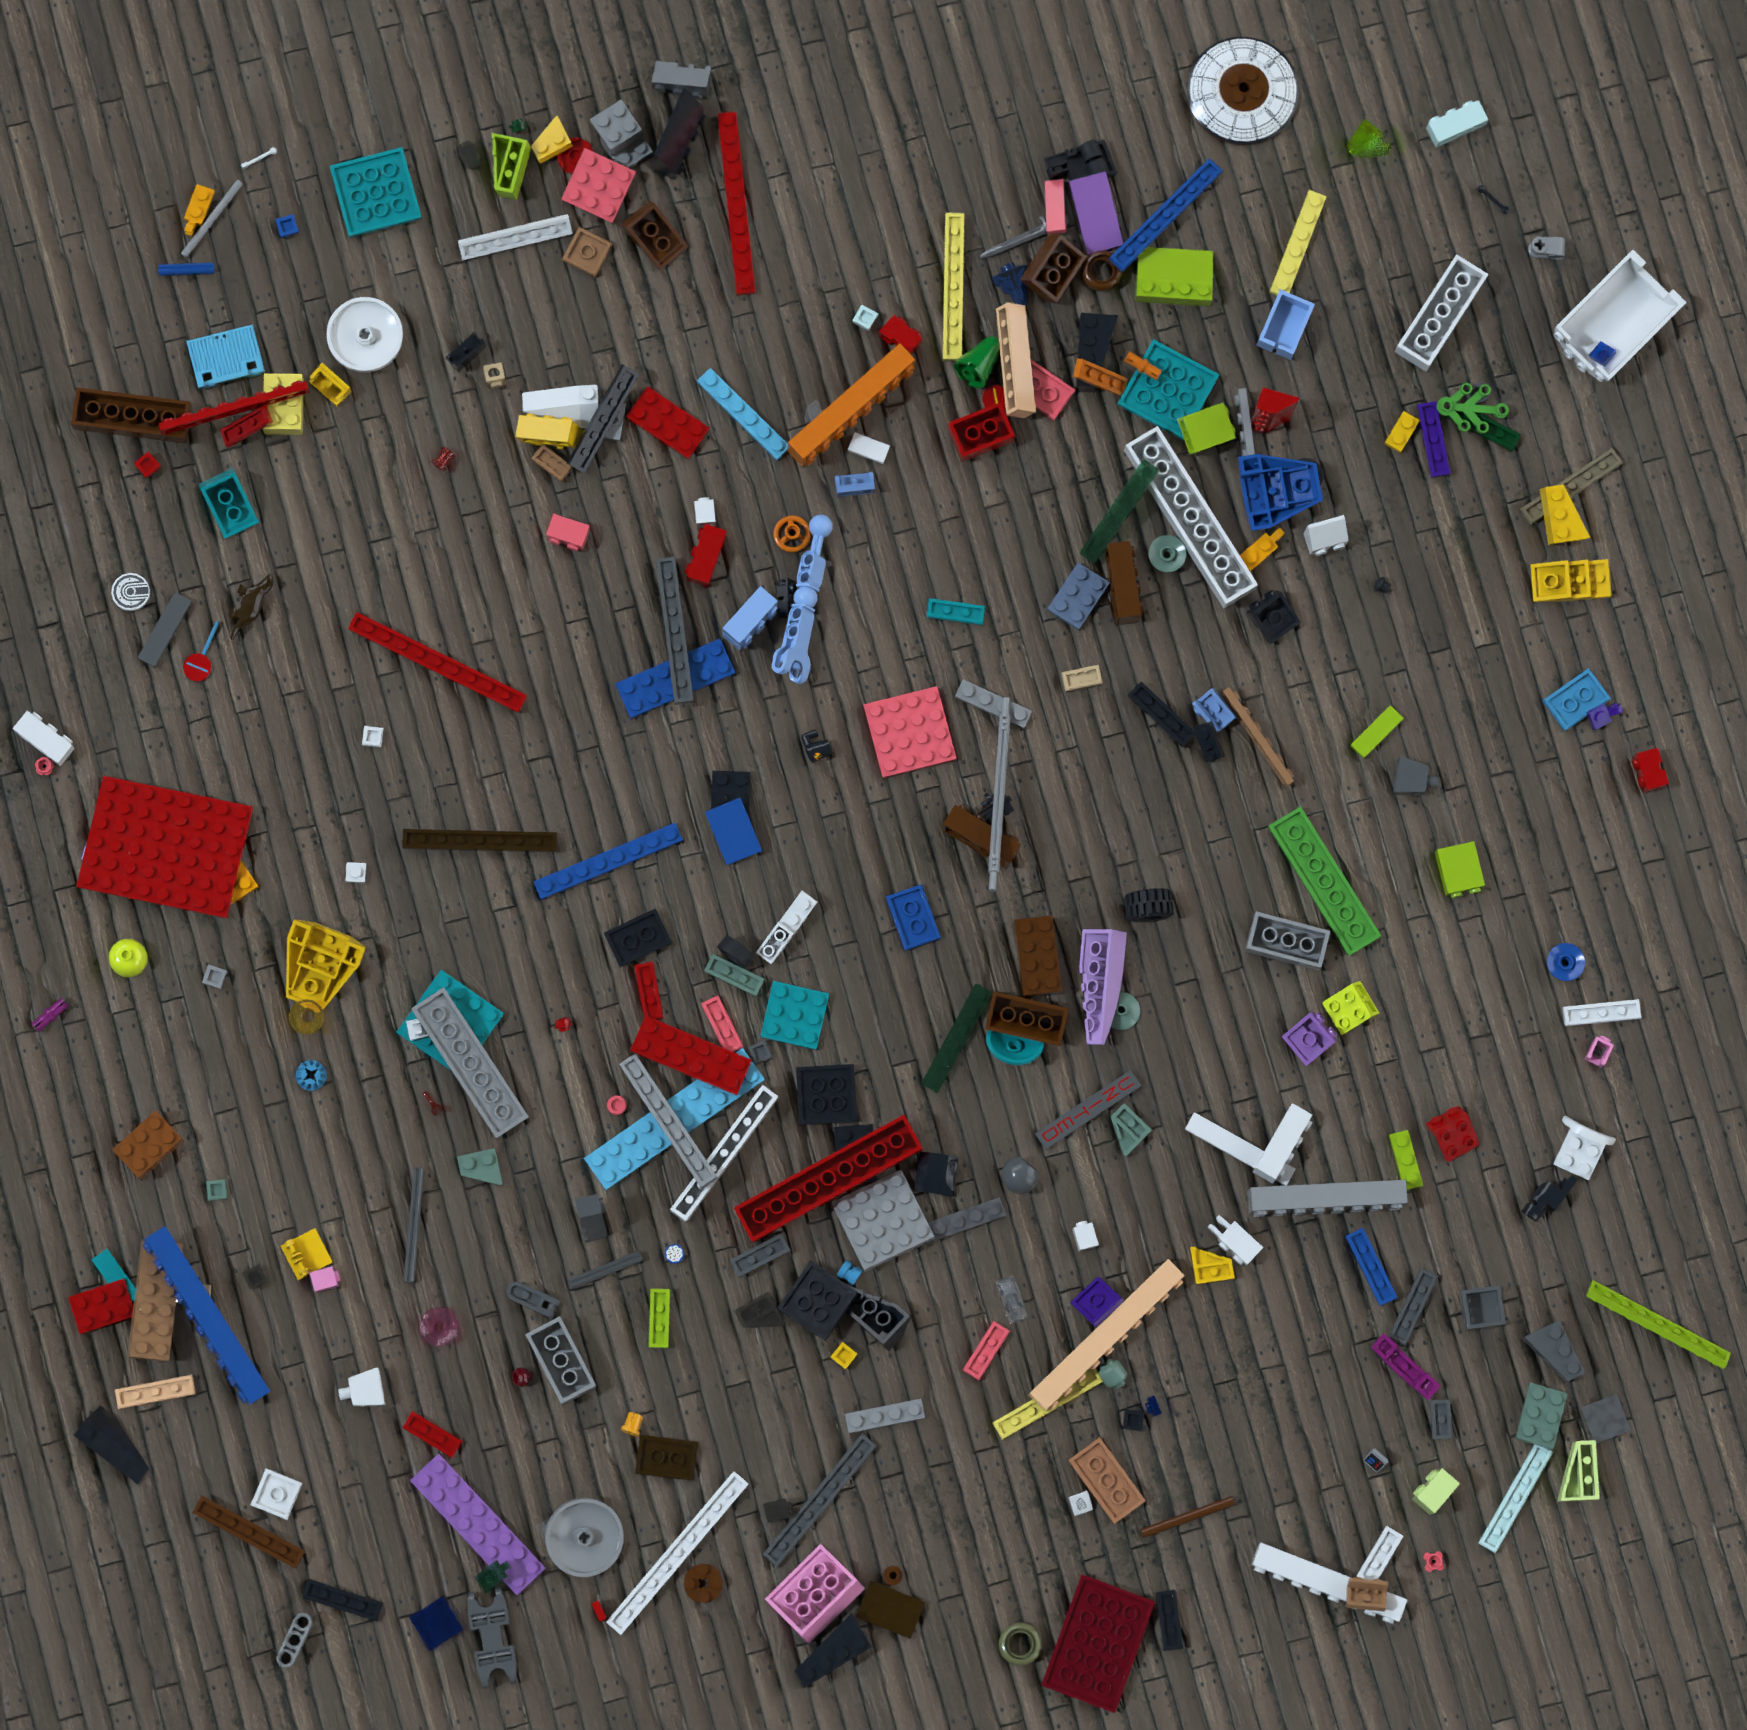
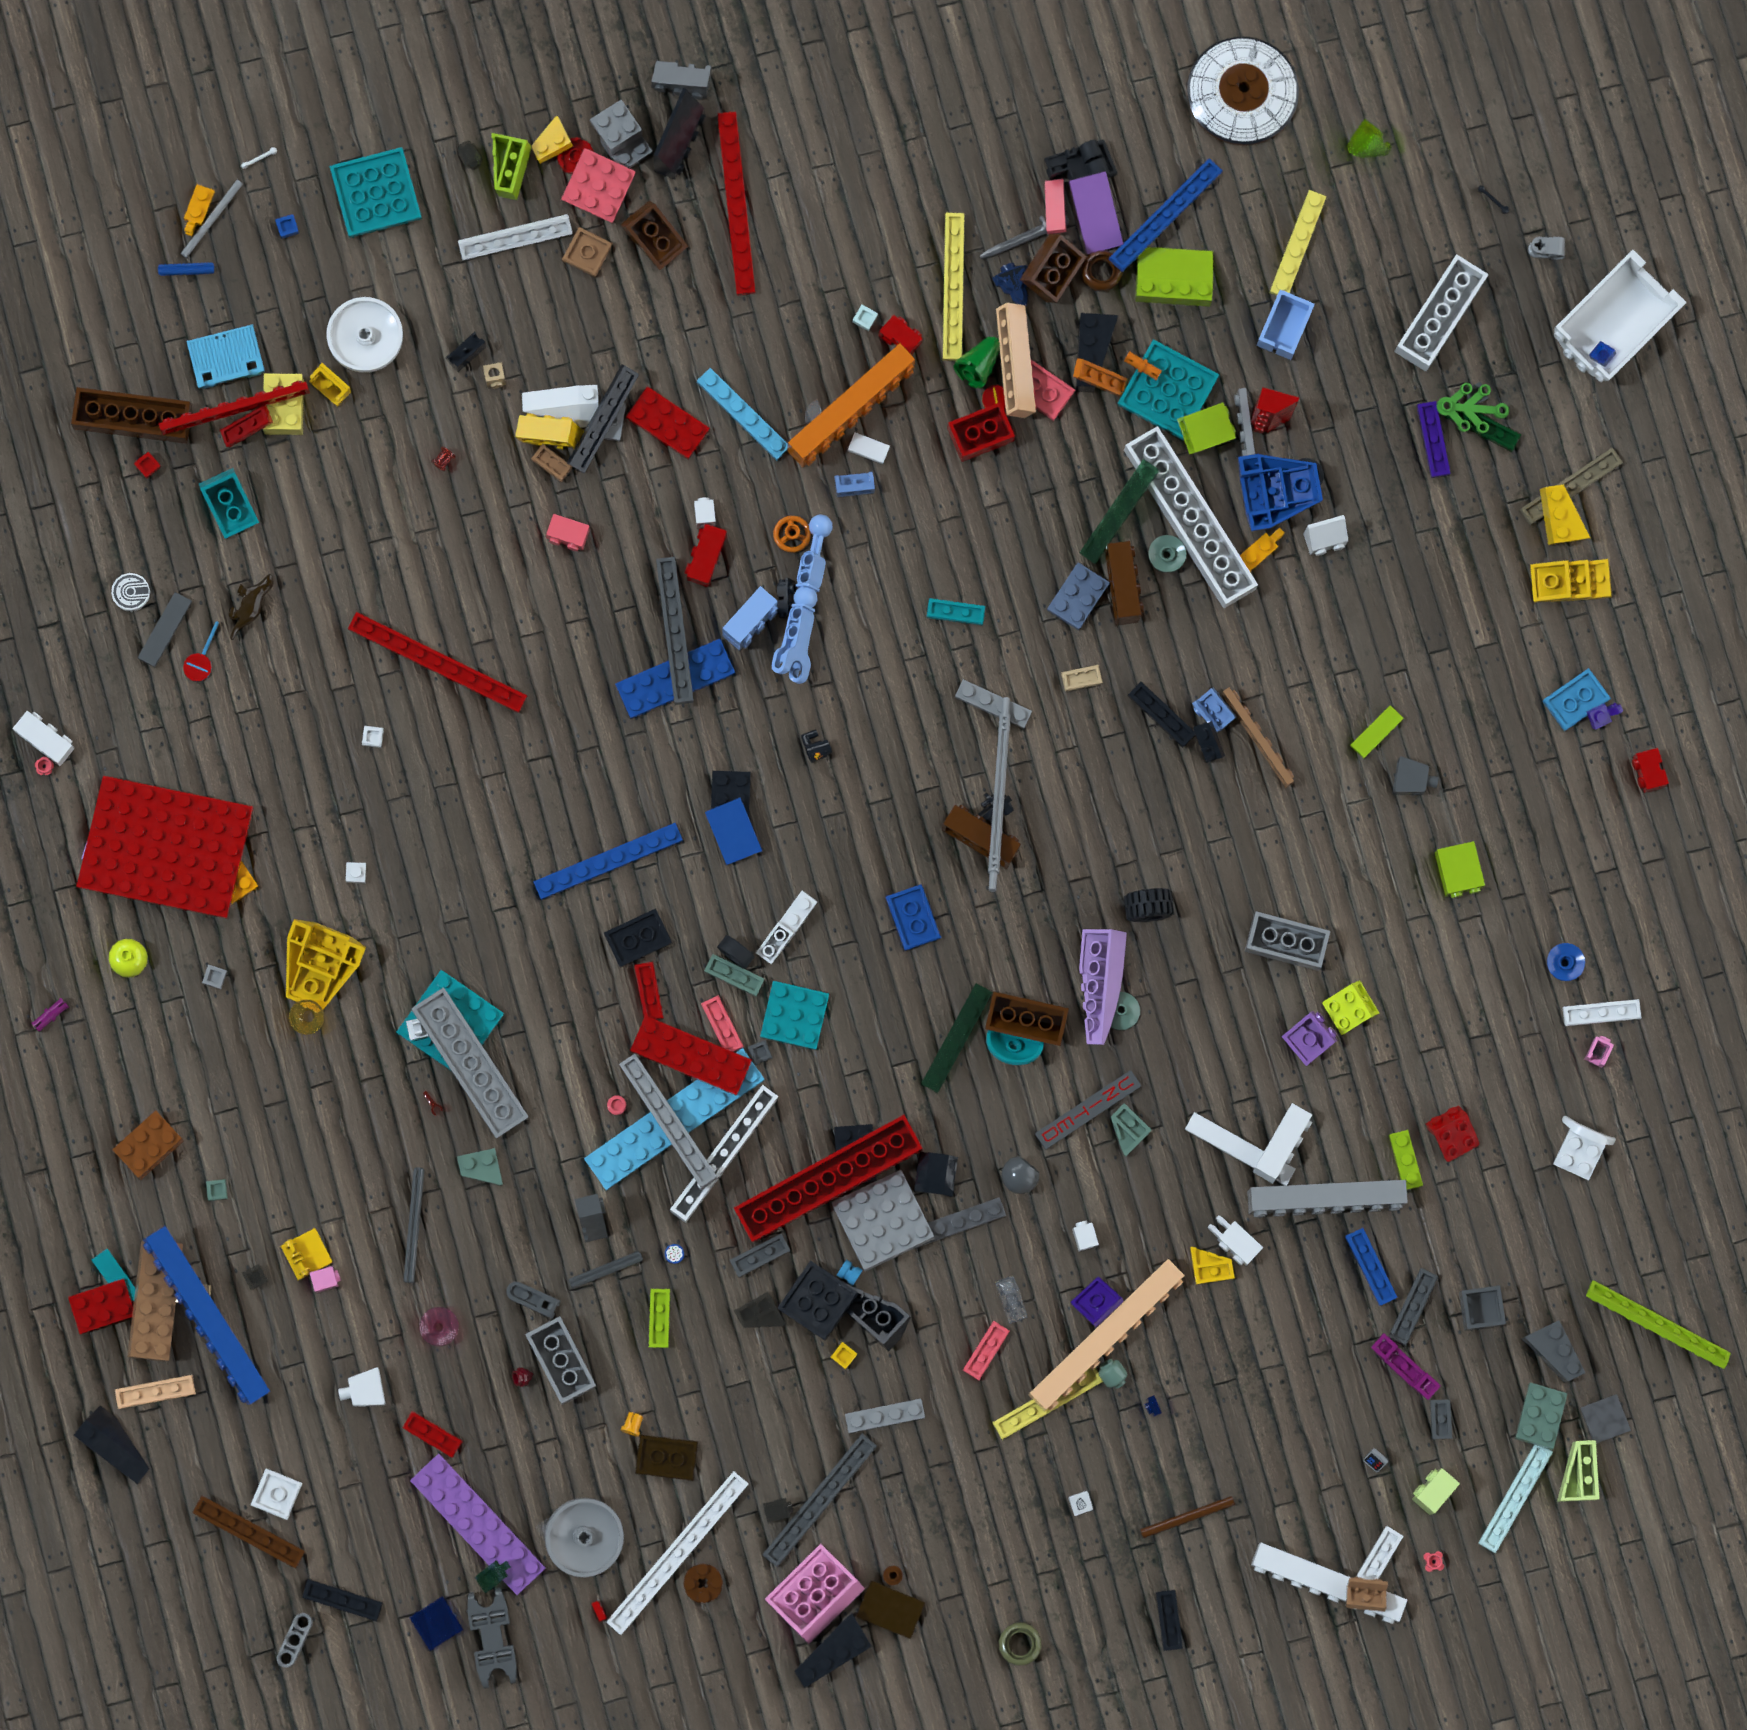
(309, 1084): dark azure gear -> none
(479, 840): dark brown plate -> none
(518, 125): dark green plate -> none
(563, 1024): red plate -> none
(826, 1094): black plate -> none
(909, 732): coral plate -> none
(1037, 956): reddish brown brick -> none
(1097, 1643): dark red plate -> none
(1106, 1480): nougat plate -> none
(1133, 1420): black plate -> none
(1273, 616): black plate -> none
(1324, 881): bright green plate -> none
(1382, 585): black piece -> none
(1401, 432): yellow plate -> none
(1456, 123): light aqua brick -> none
(1548, 1197): black plate -> none

